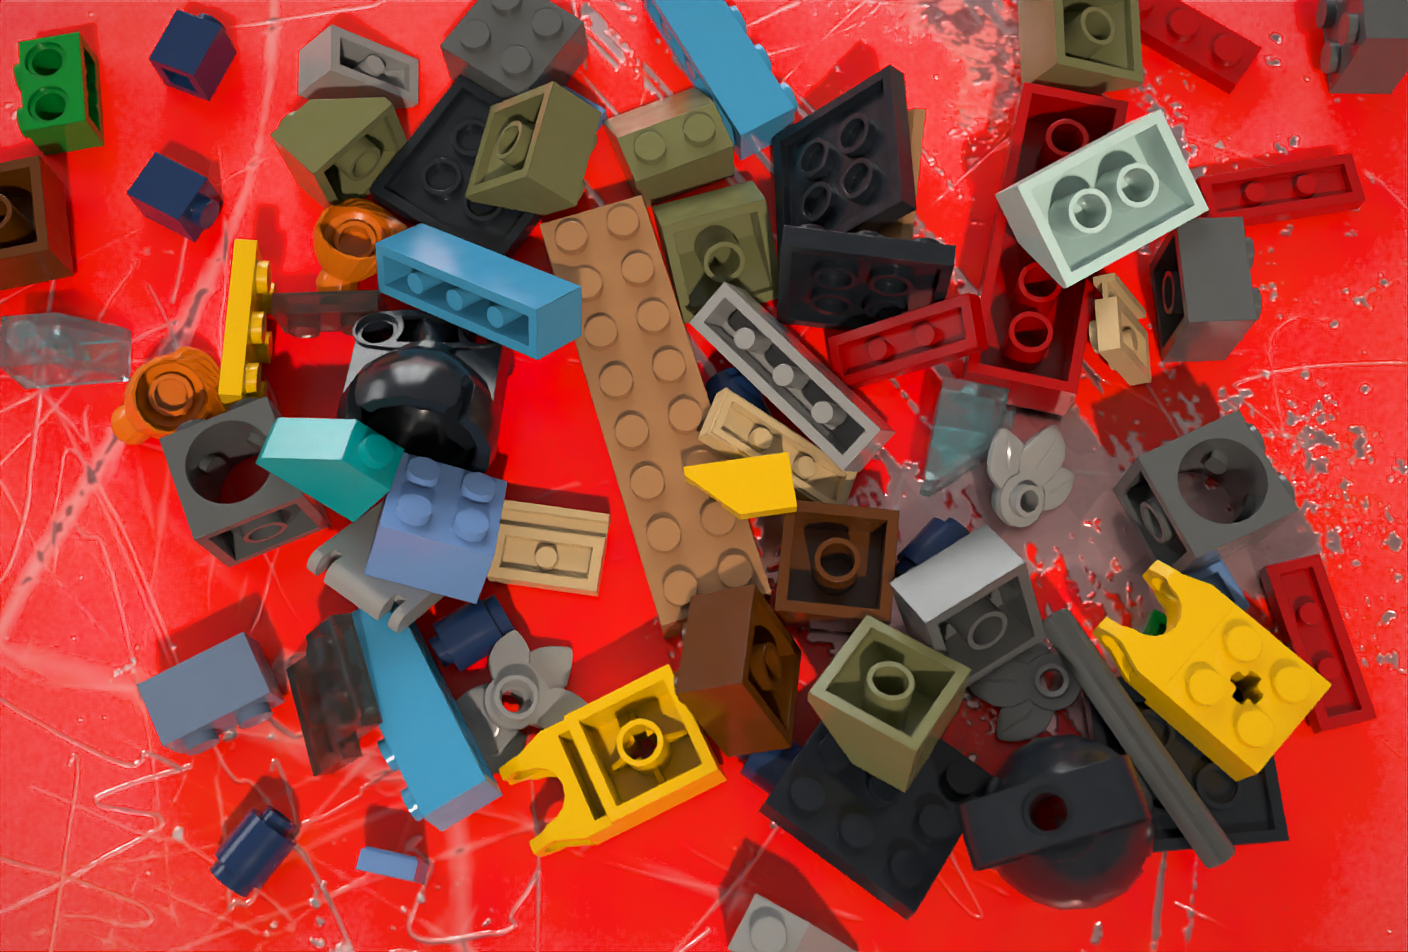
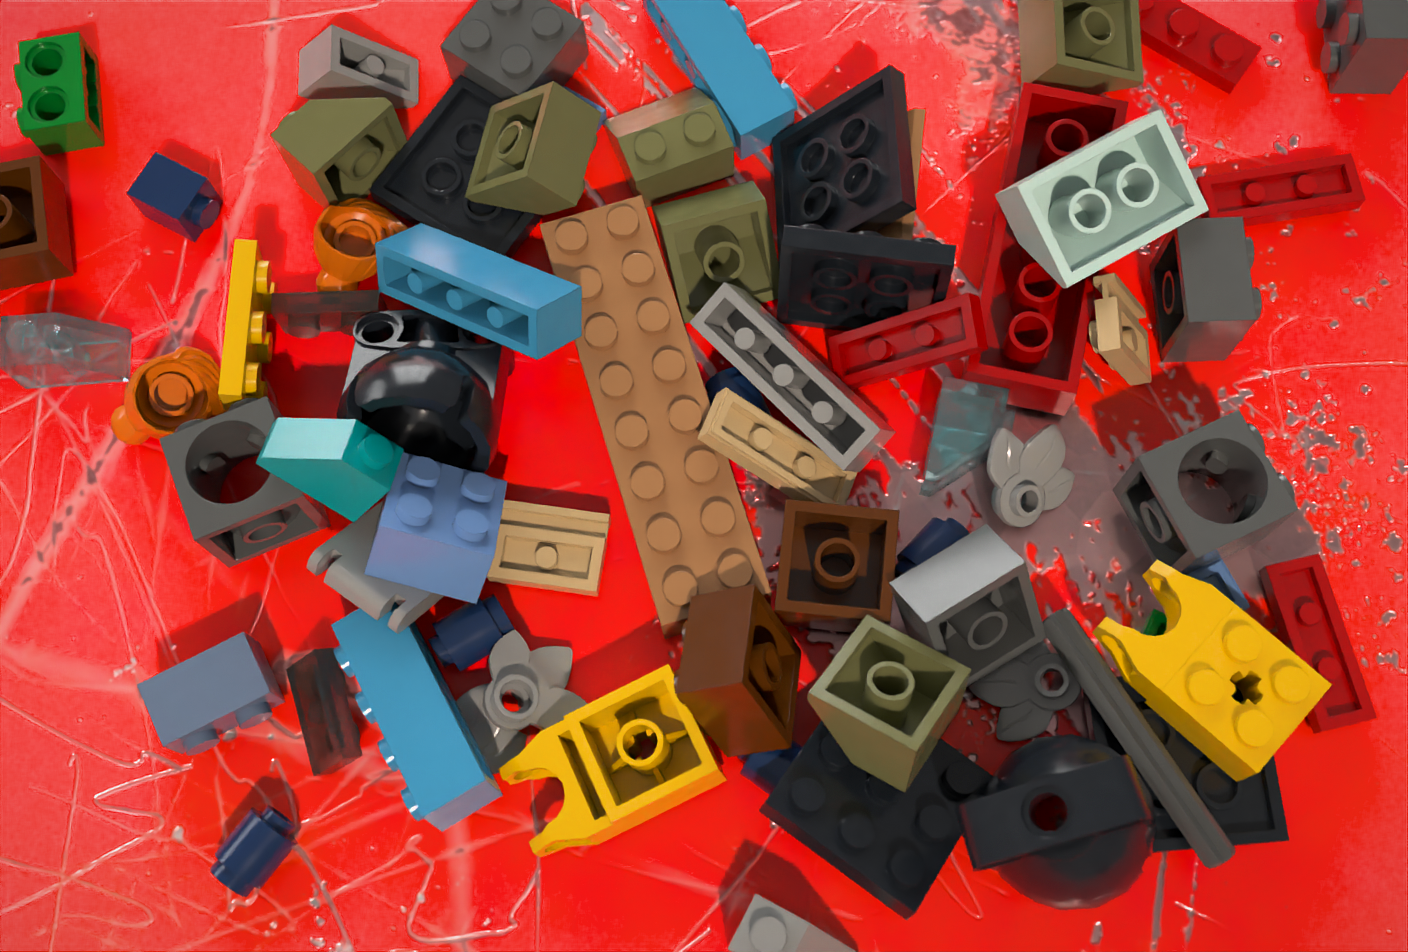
(193, 54): dark blue brick -> none
(343, 679): clear smoke plate -> none
(392, 865): medium blue tile -> none
(748, 485): yellow tile -> none

